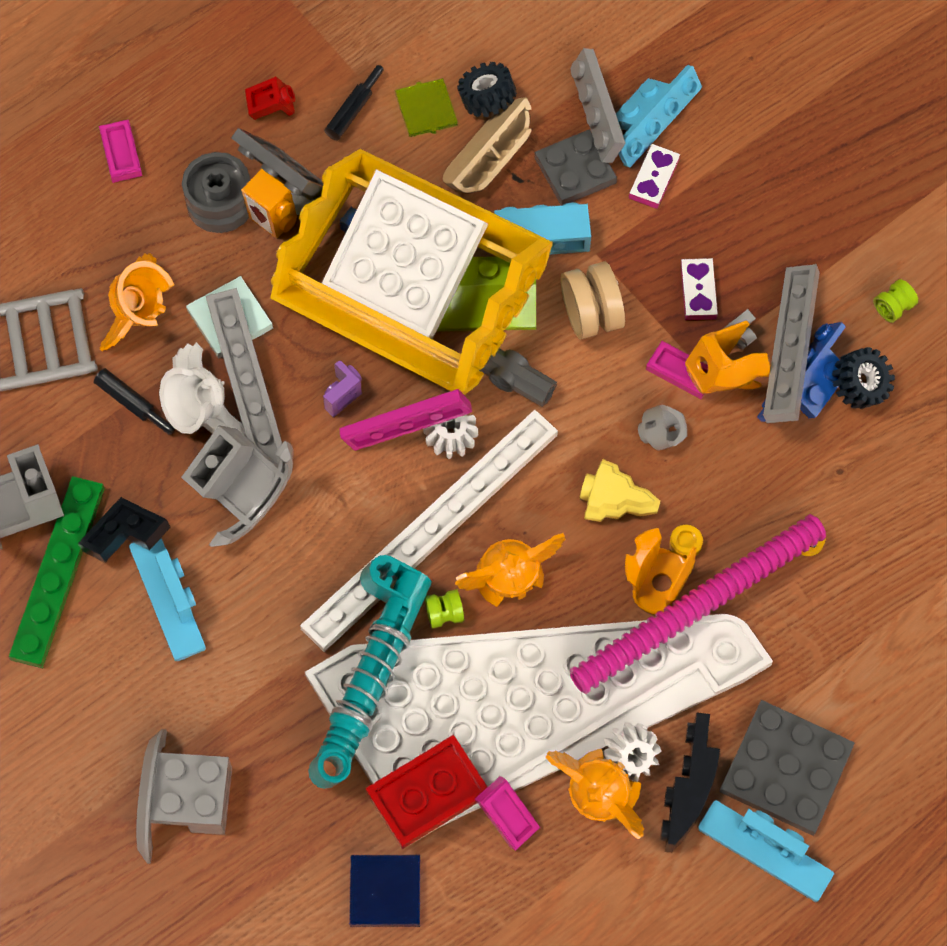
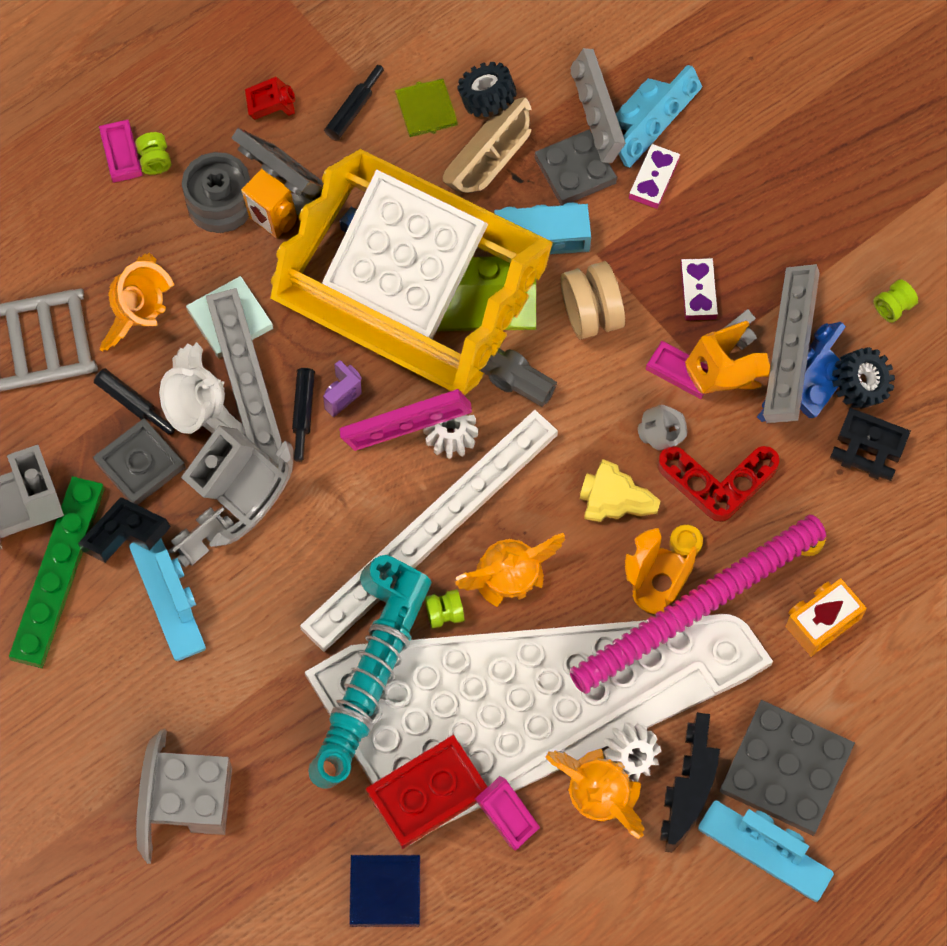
(139, 462): none -> dark grey plate
(152, 149): none -> lime wheel
(190, 543): none -> light grey hinge
(302, 409): none -> black axle
(721, 491): none -> red beam
(825, 616): none -> brick
(873, 436): none -> black plate

